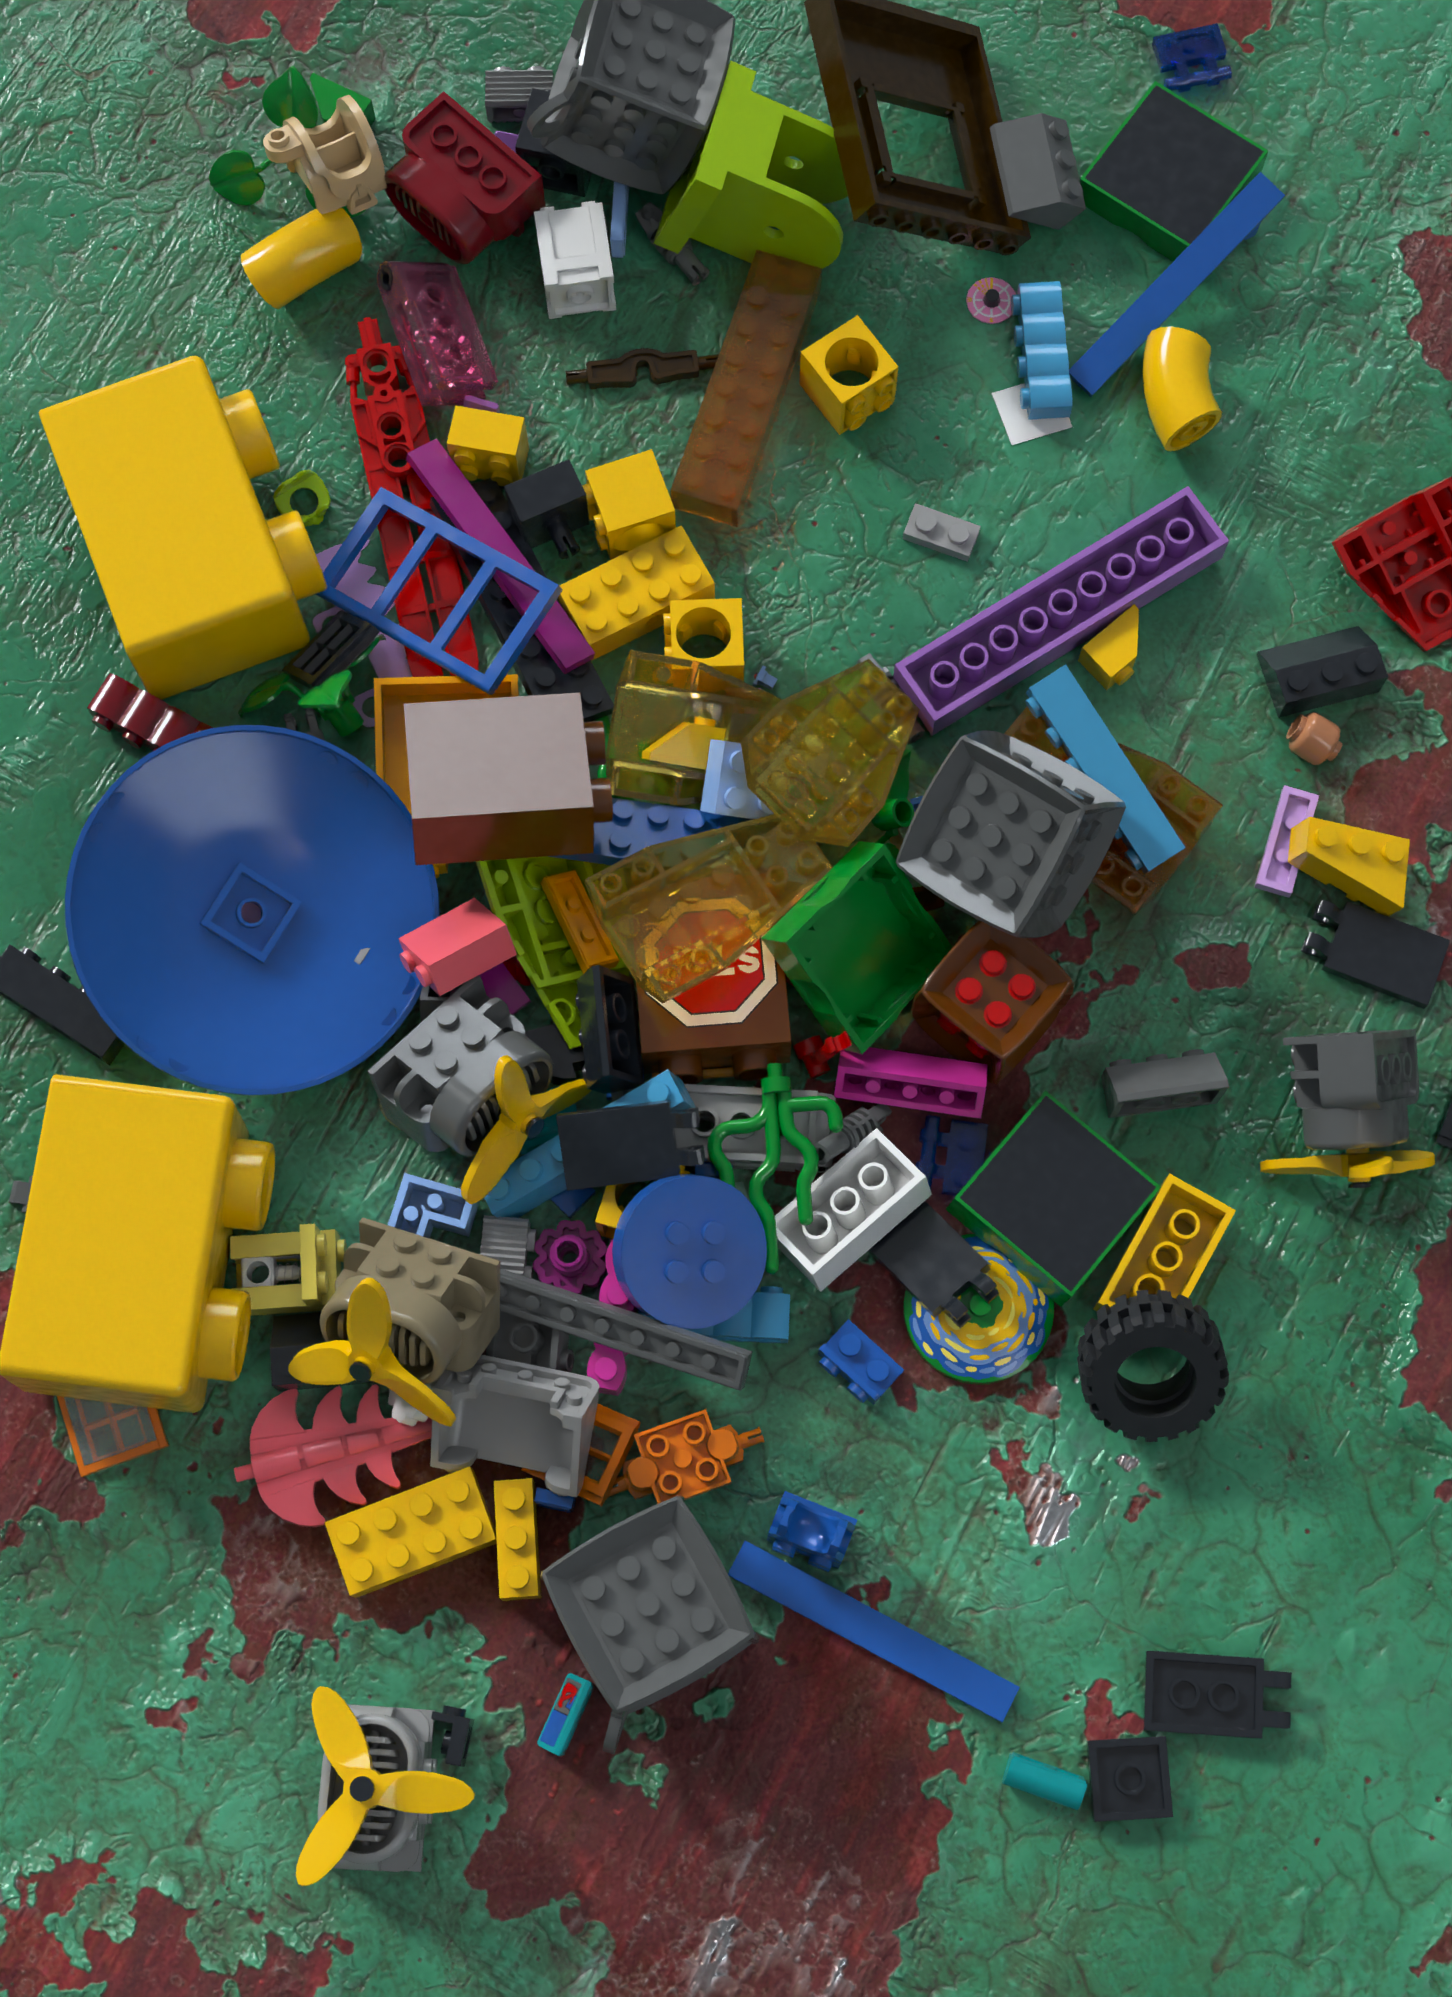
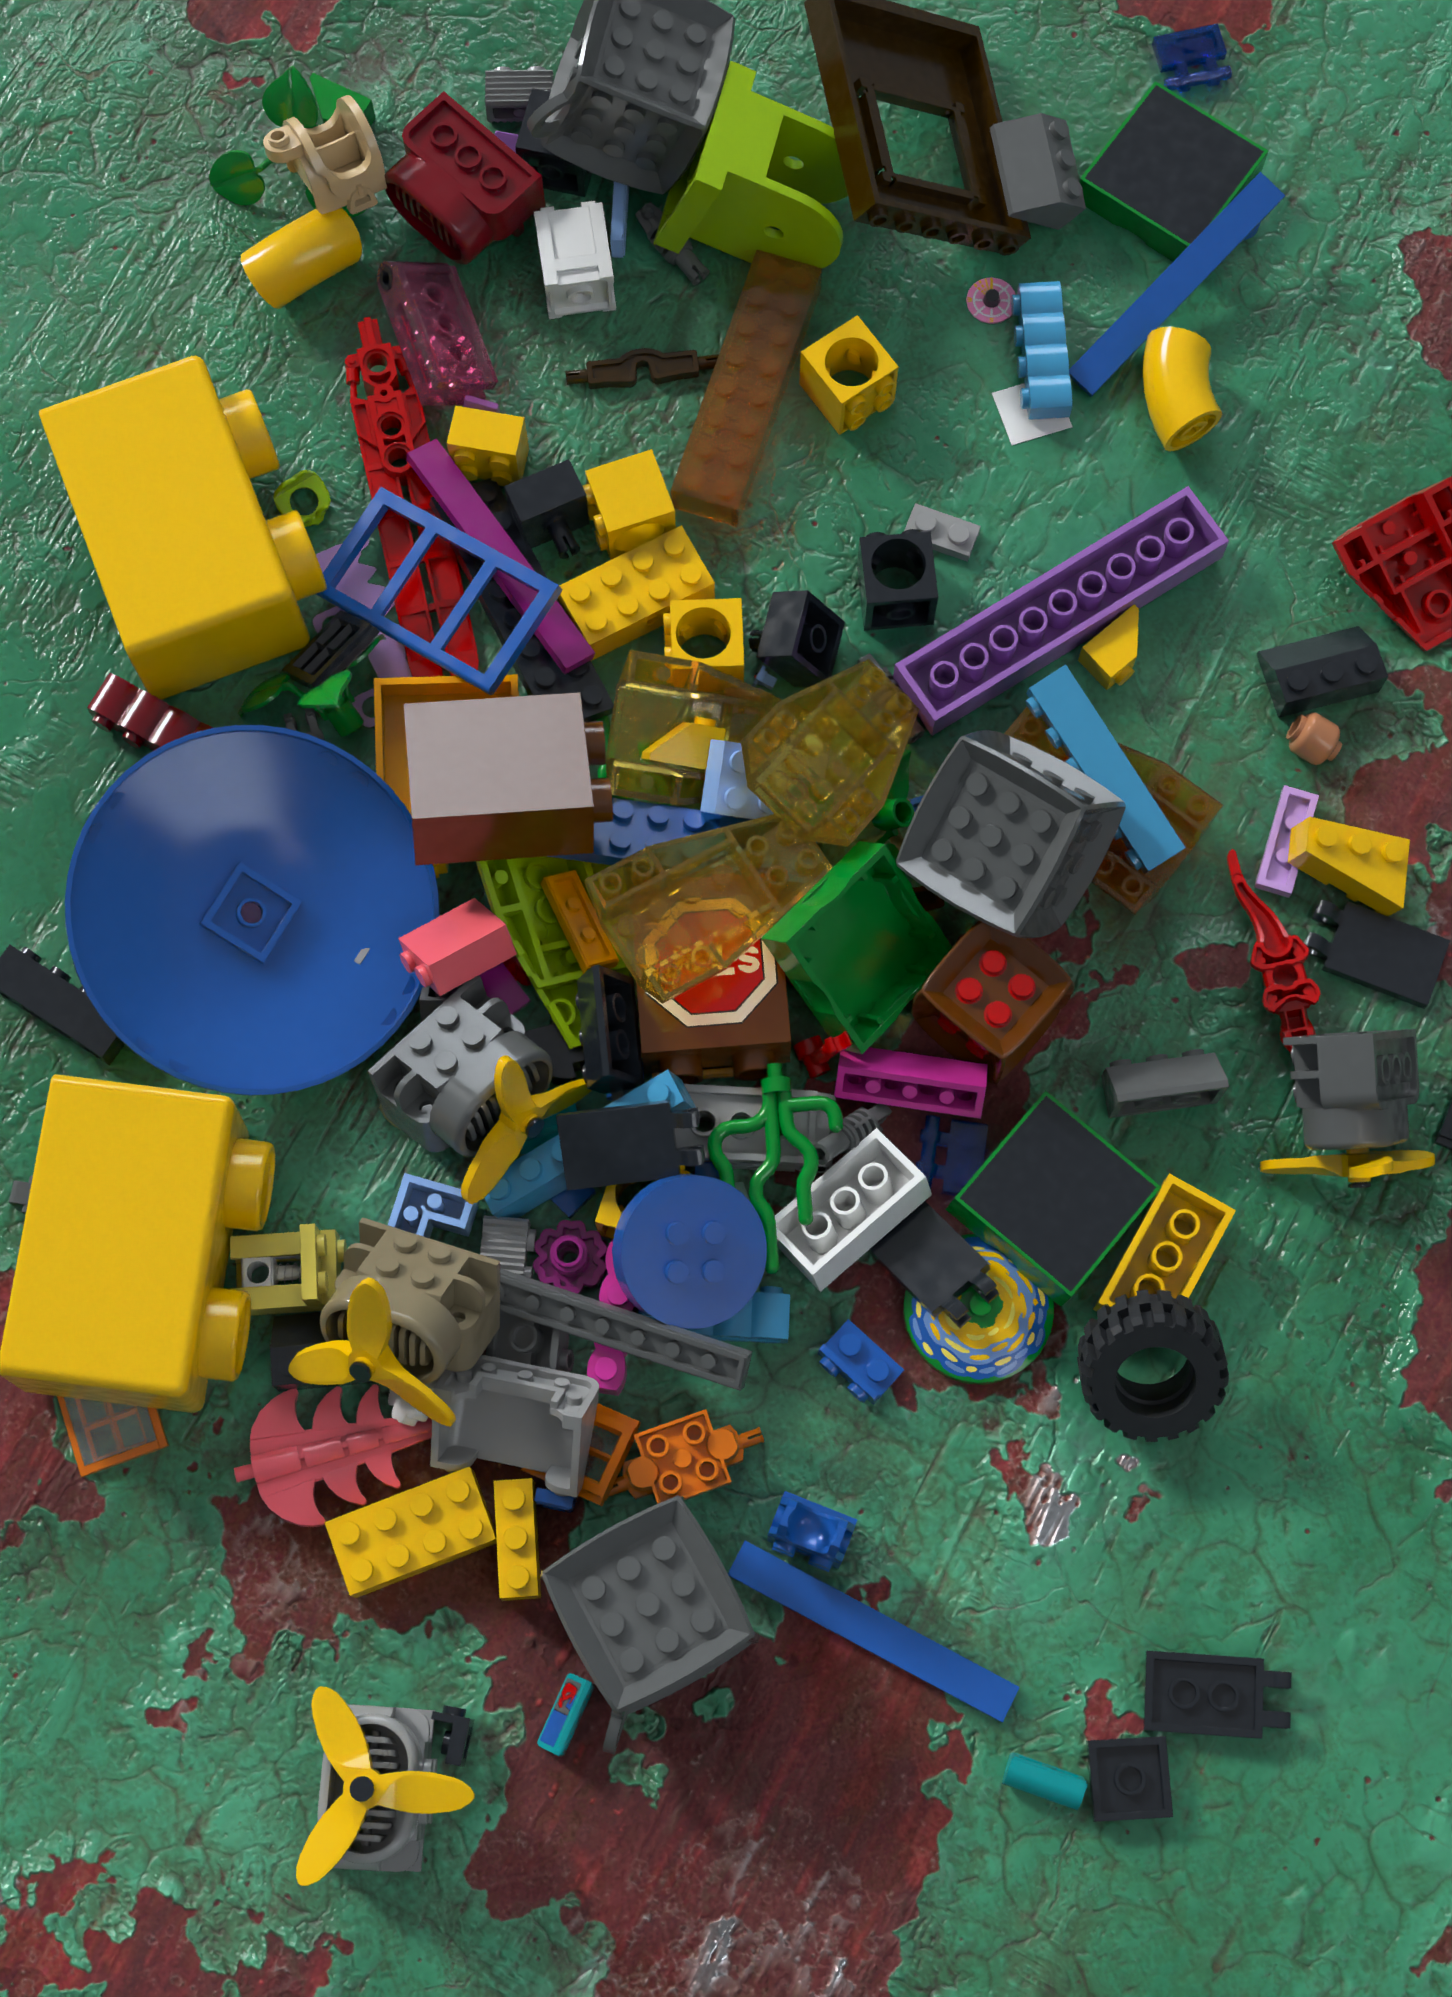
(799, 638): none -> black brick
(891, 607): none -> black brick
(1279, 961): none -> red animal

